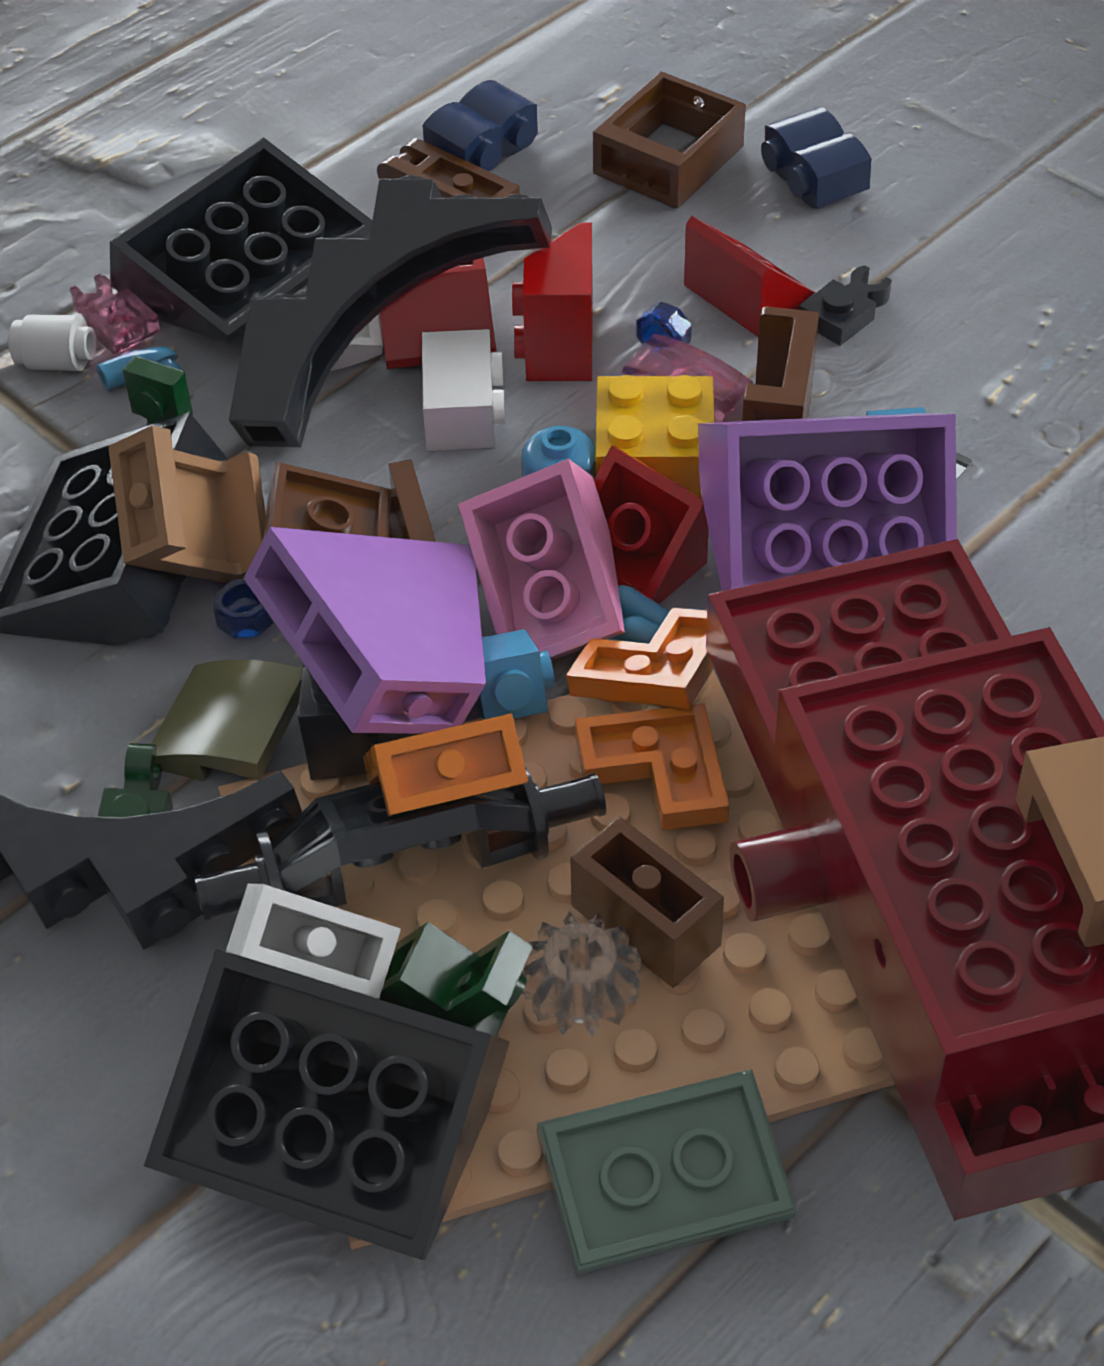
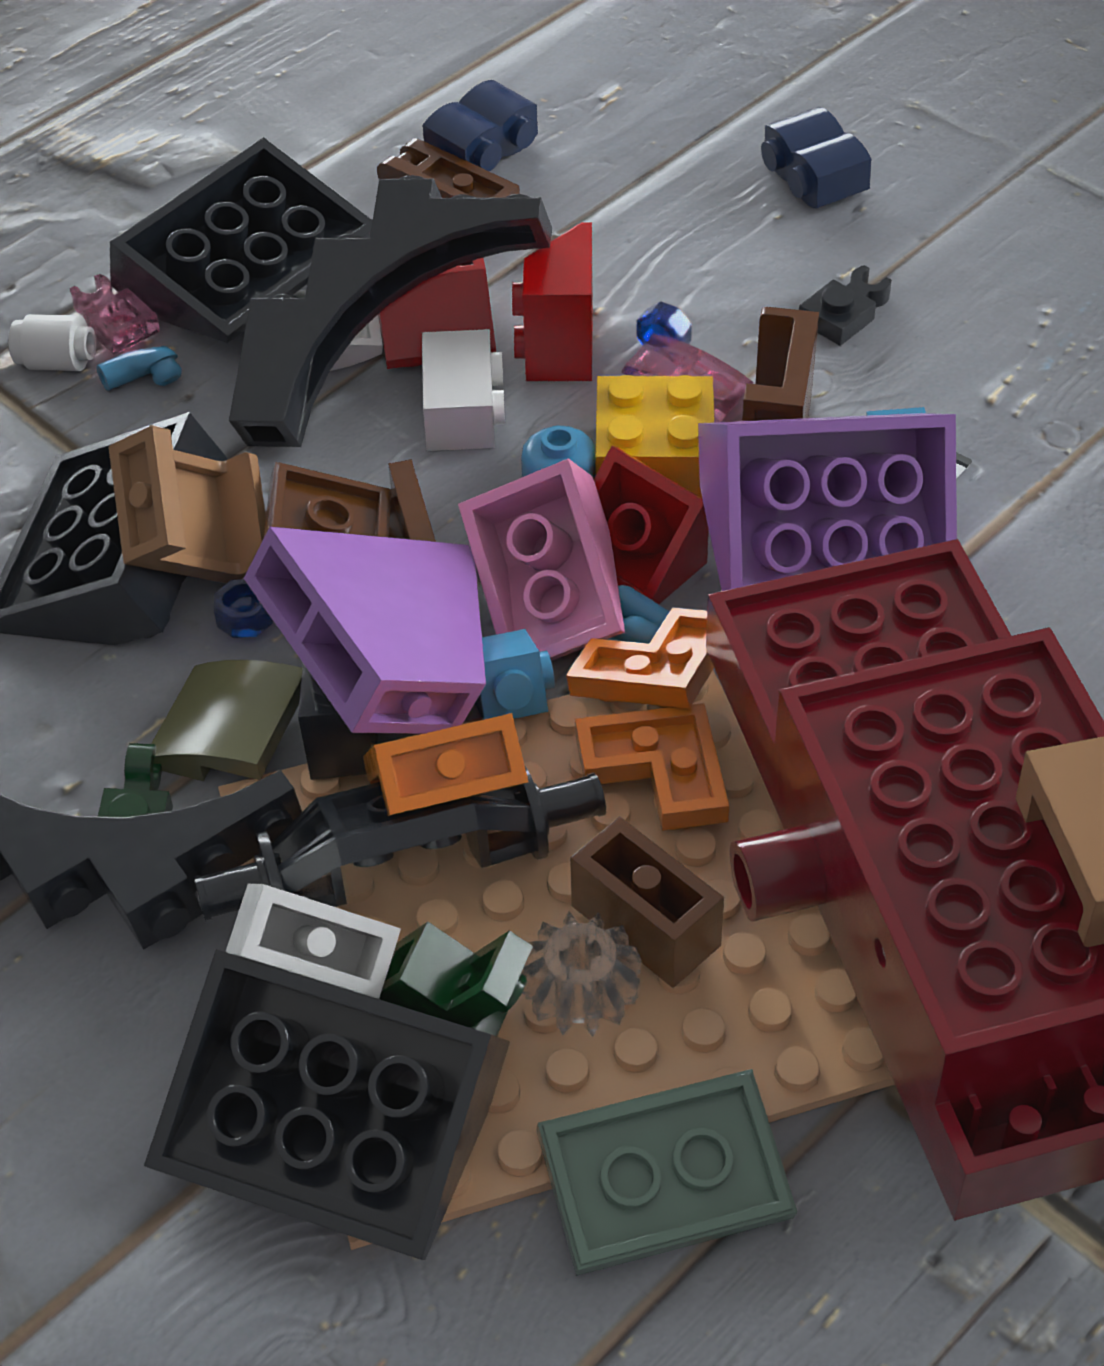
(156, 390): dark green plate -> none
(634, 161): reddish brown window -> none
(736, 276): red slope -> none

